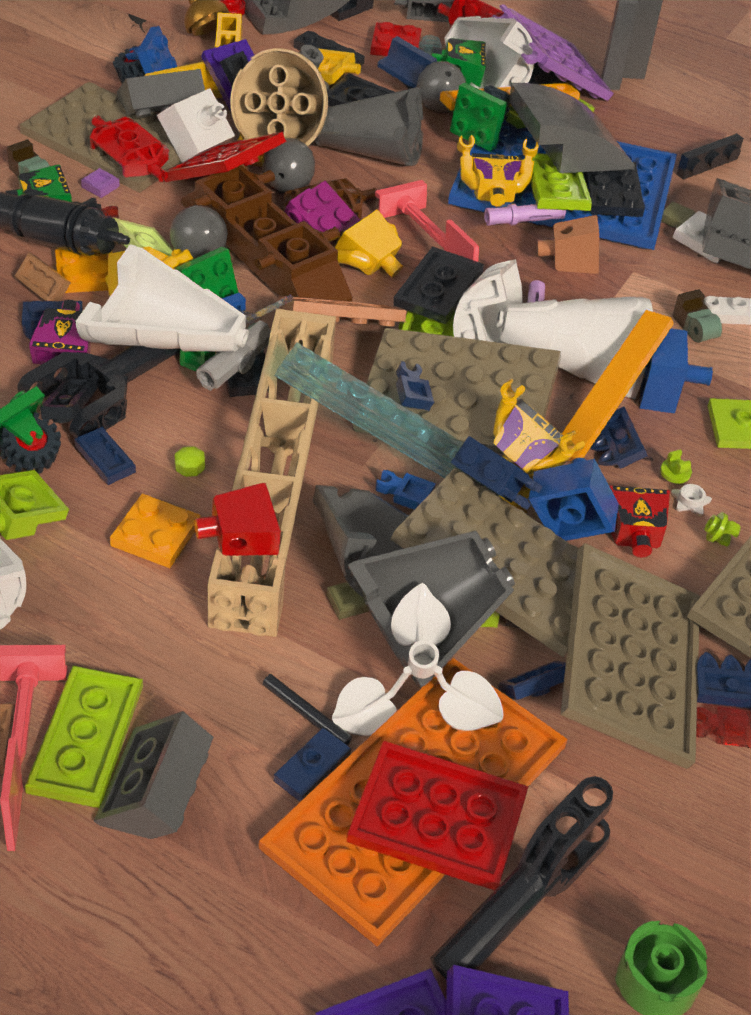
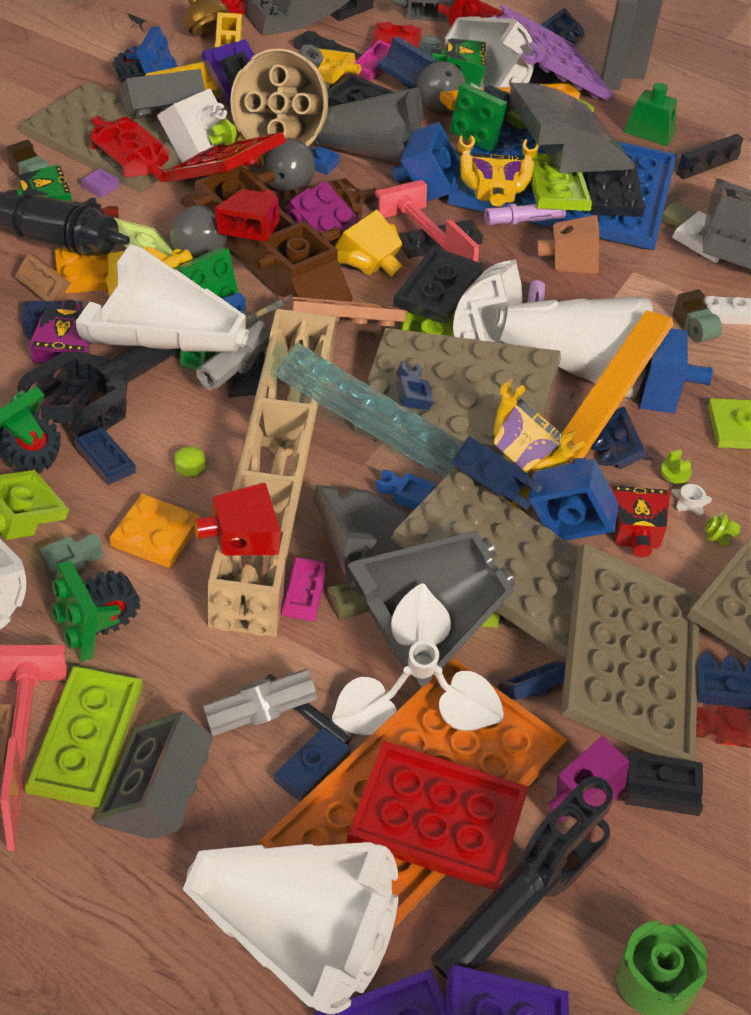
(68, 550): none -> sand green plate
(91, 606): none -> green plate
(223, 132): none -> lime plate
(248, 215): none -> red torso
(260, 702): none -> light grey piece
(304, 589): none -> dark pink plate
(304, 912): none -> white cone
(325, 159): none -> blue plate
(370, 59): none -> dark pink plate
(419, 242): none -> black plate
(431, 159): none -> blue brick
(564, 25): none -> dark blue plate
(600, 761): none -> magenta torso
(654, 116): none -> green torso
(664, 783): none -> black plate

